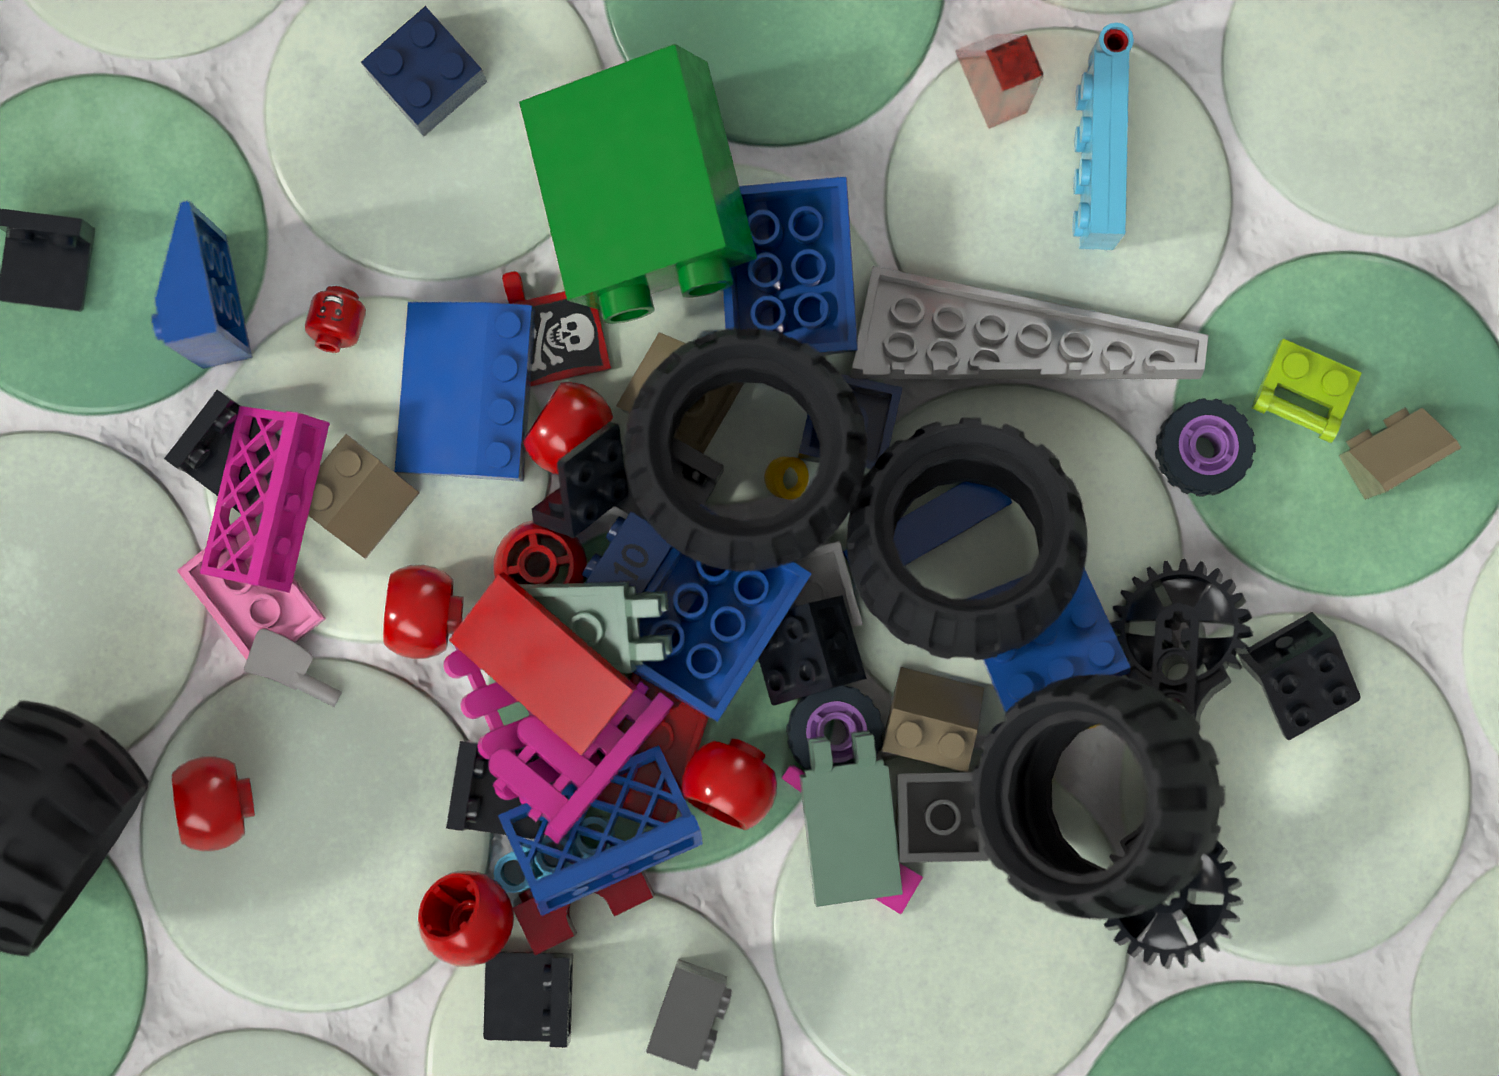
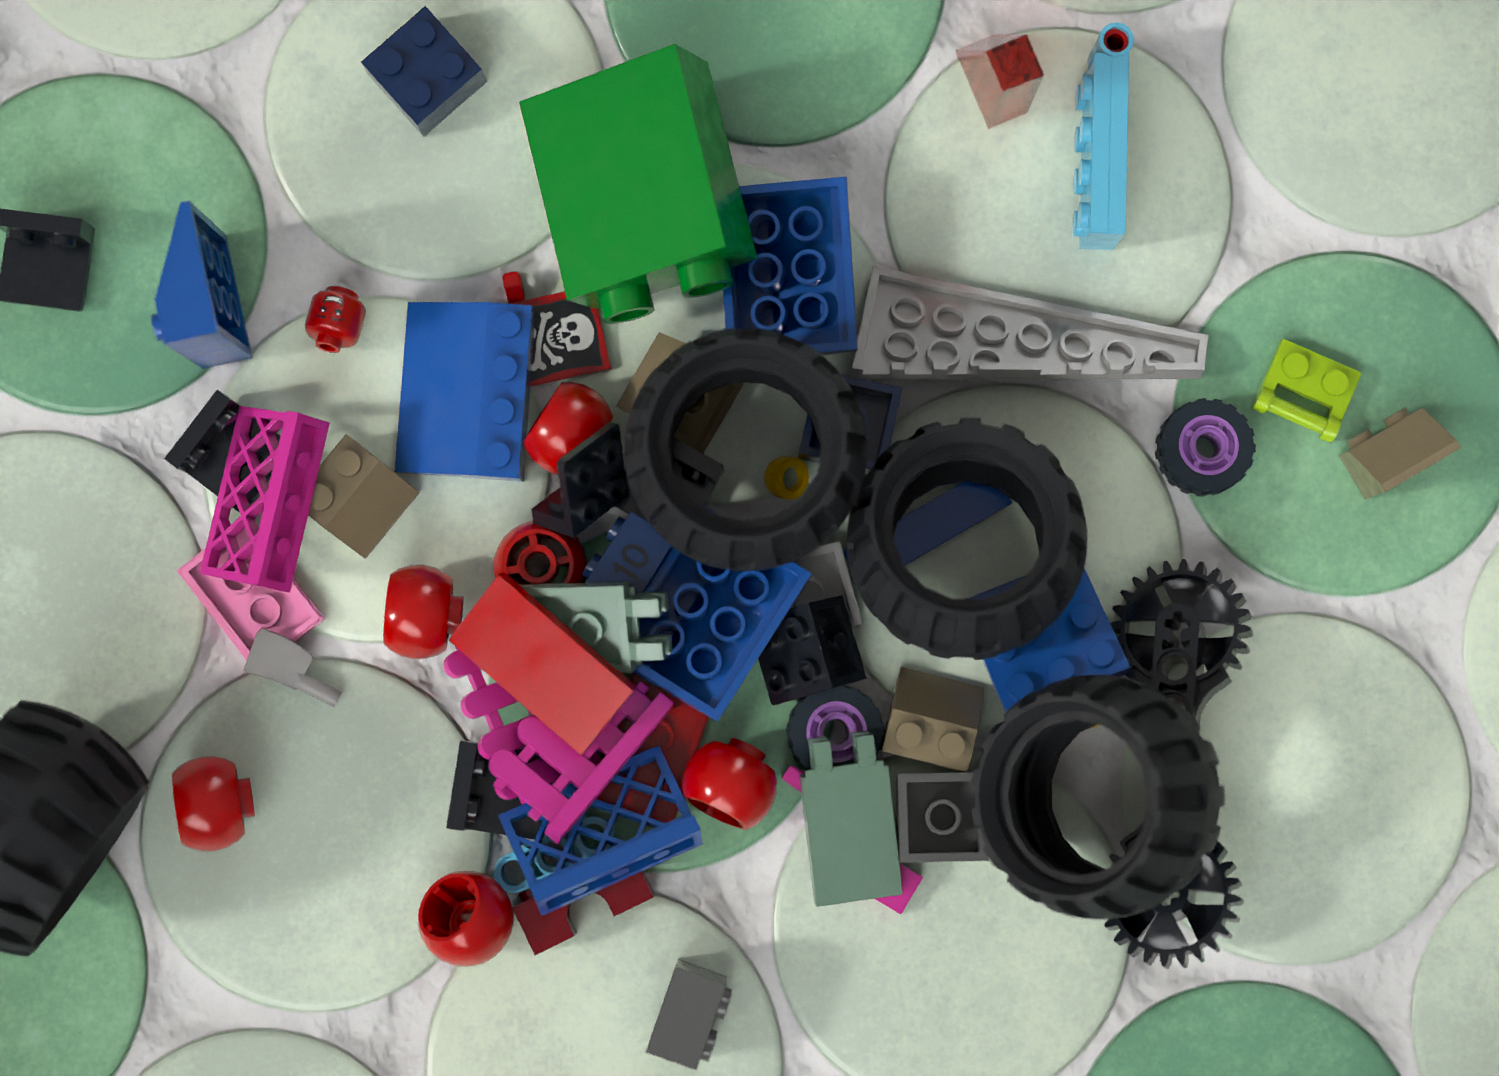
(529, 997): black bracket -> none
(1302, 674): black bracket -> none

